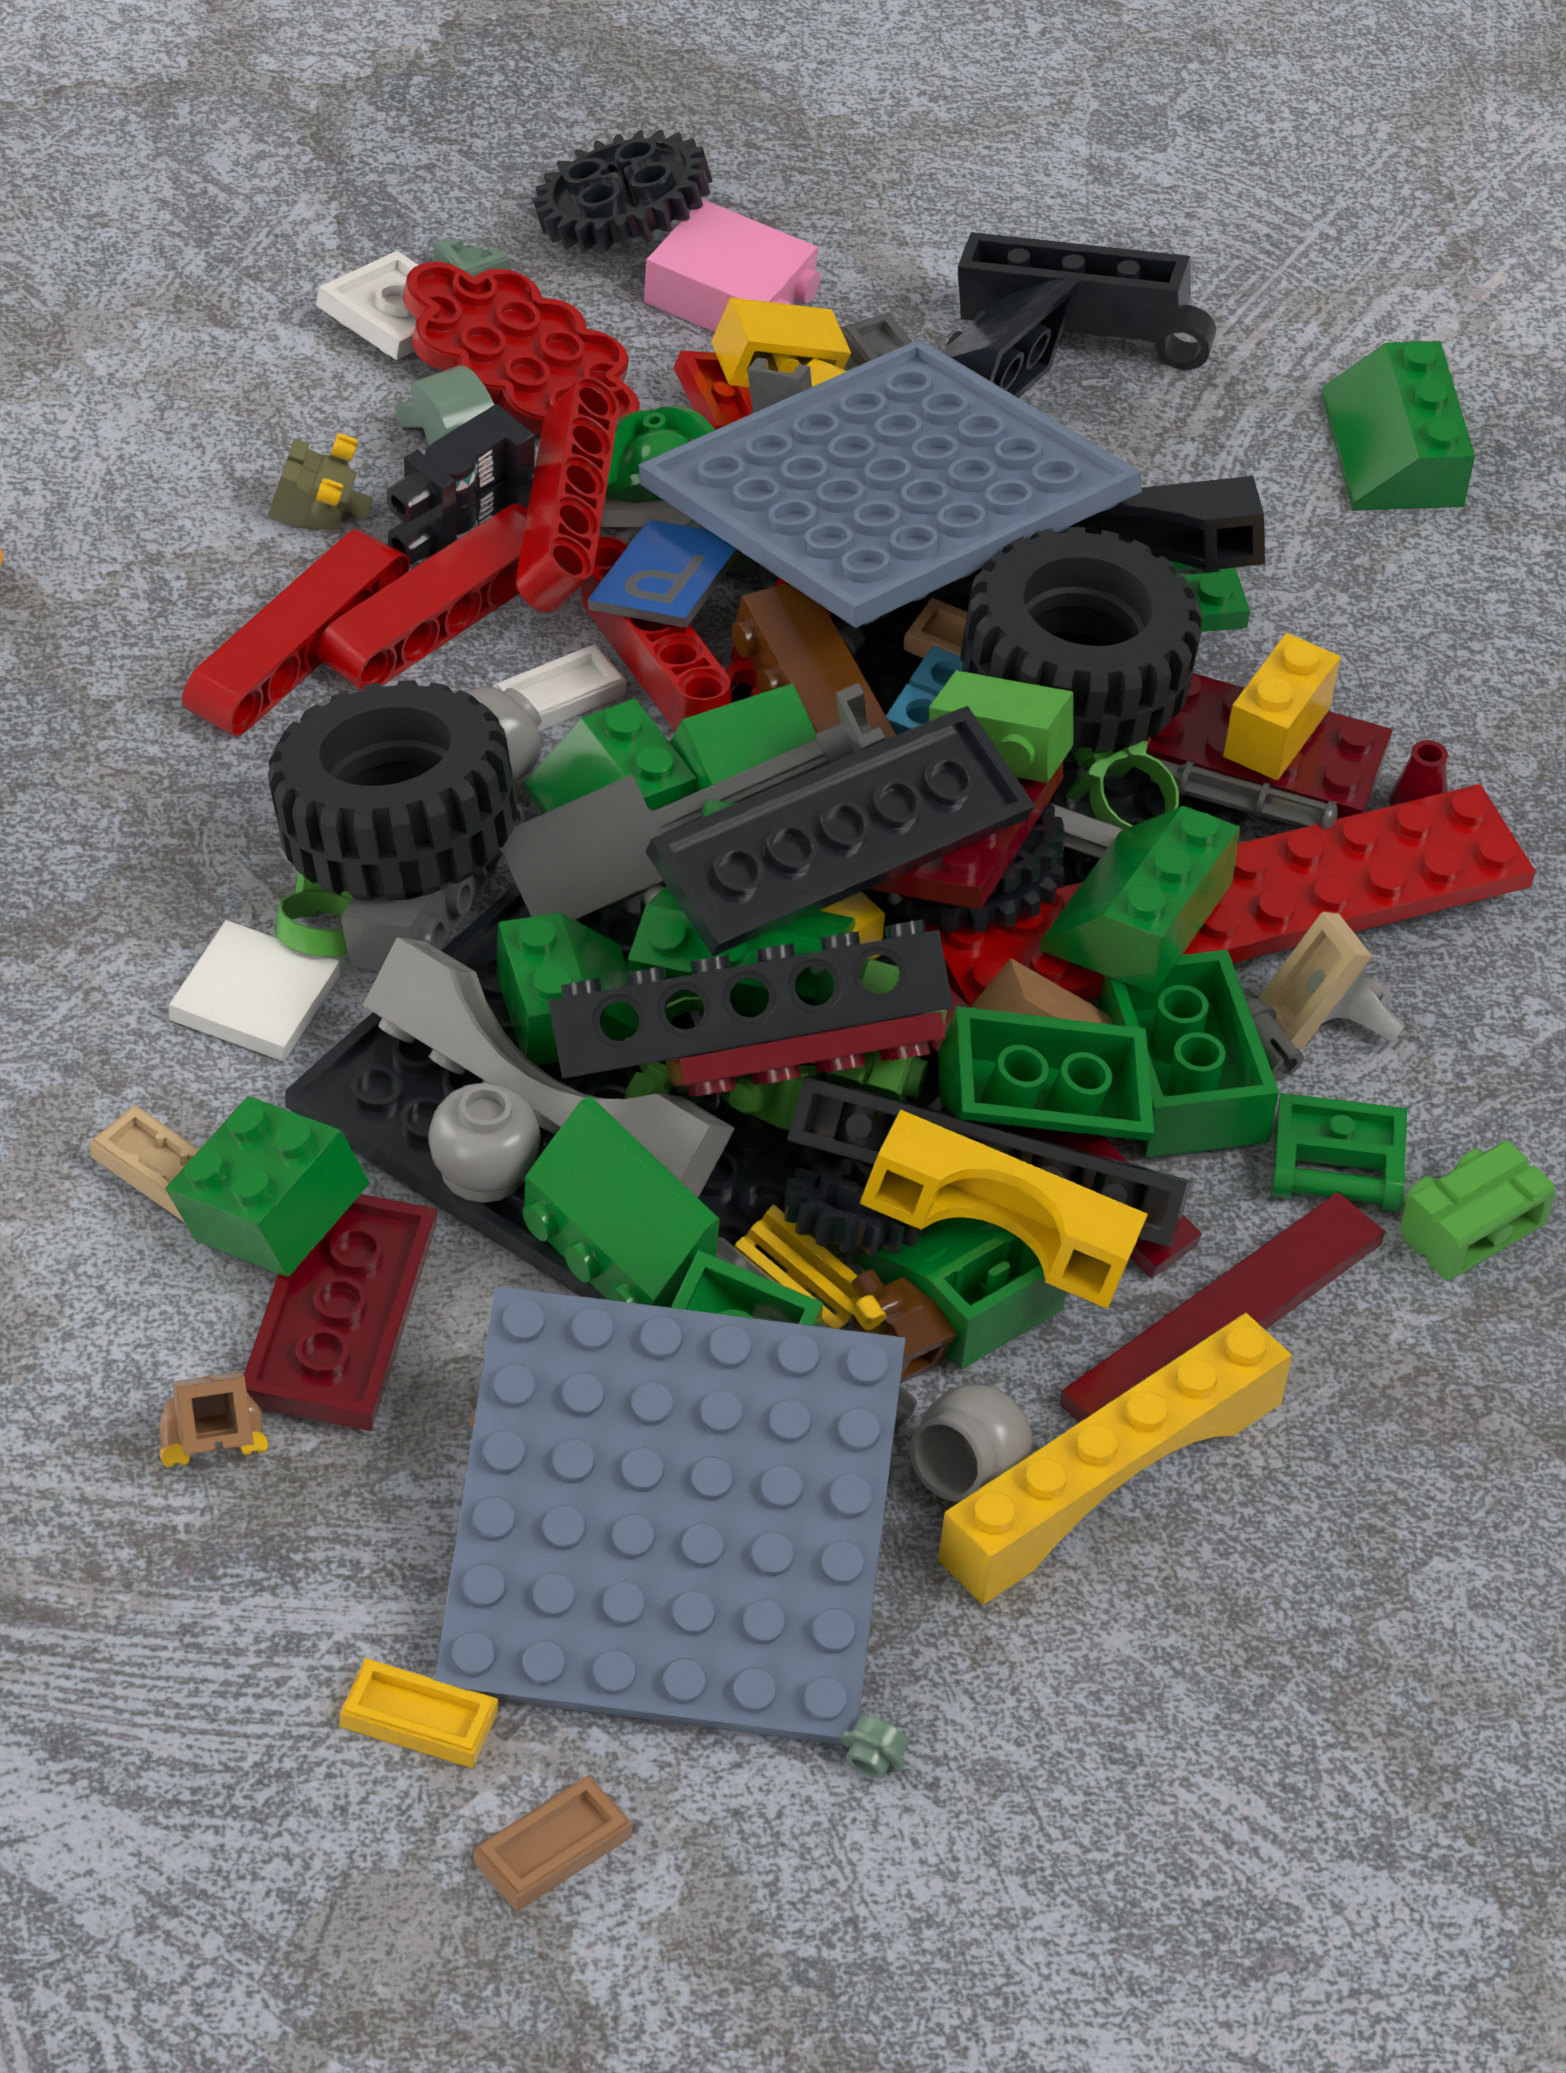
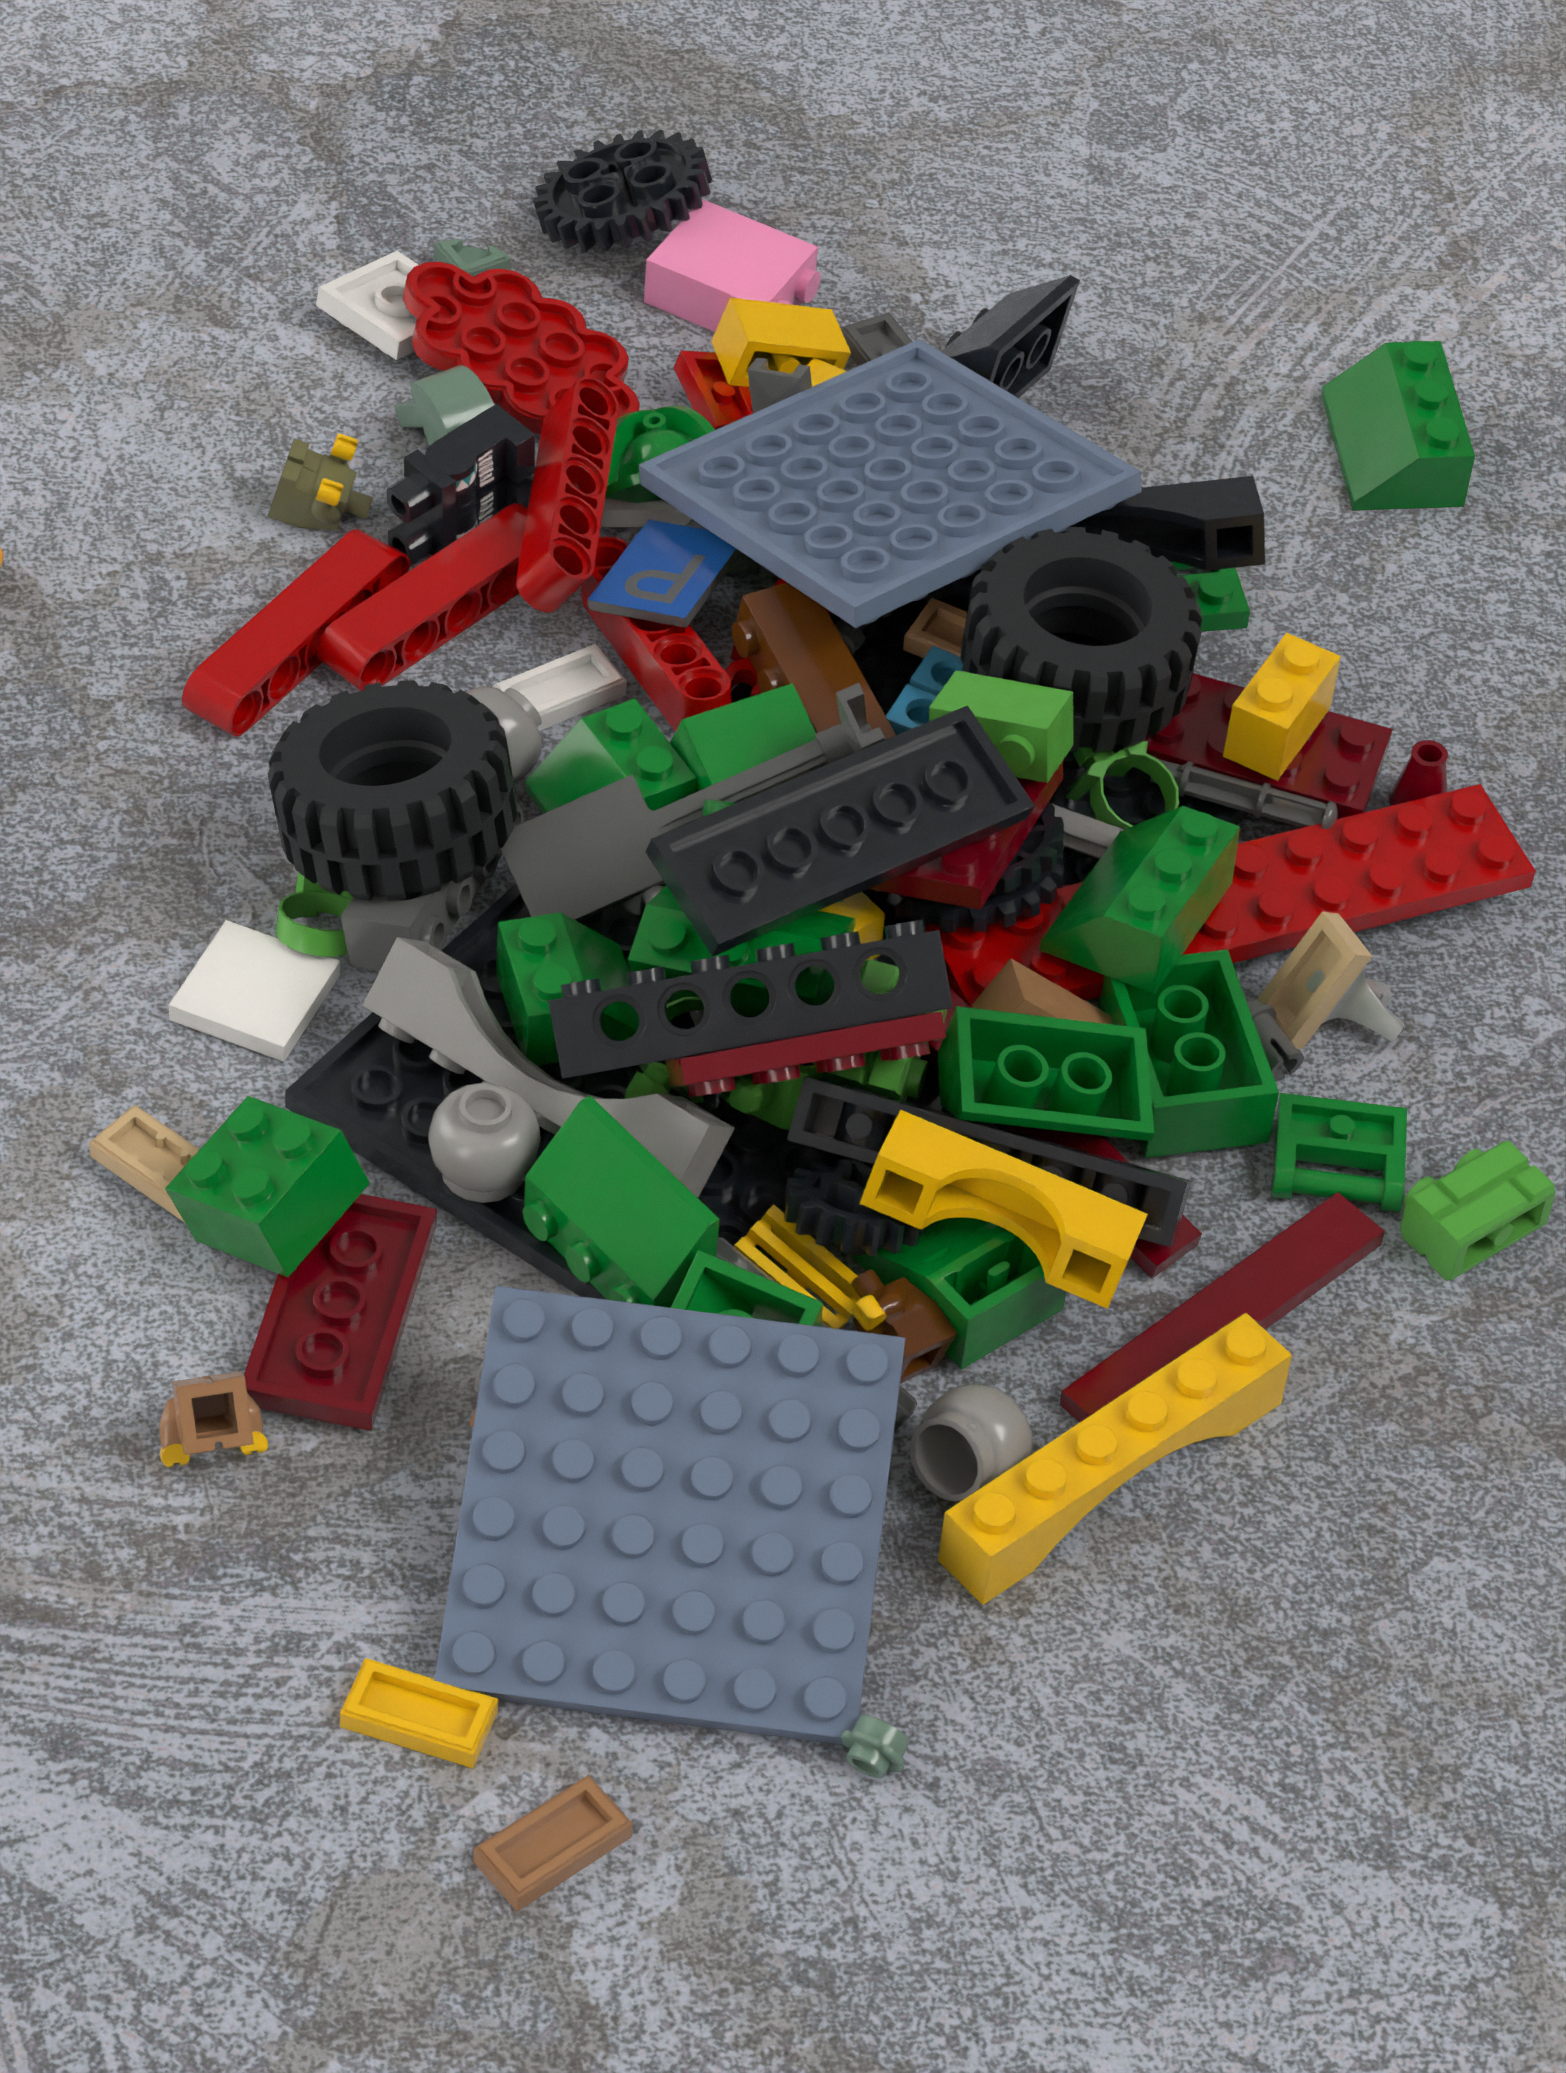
(1117, 295): black hinge -> none

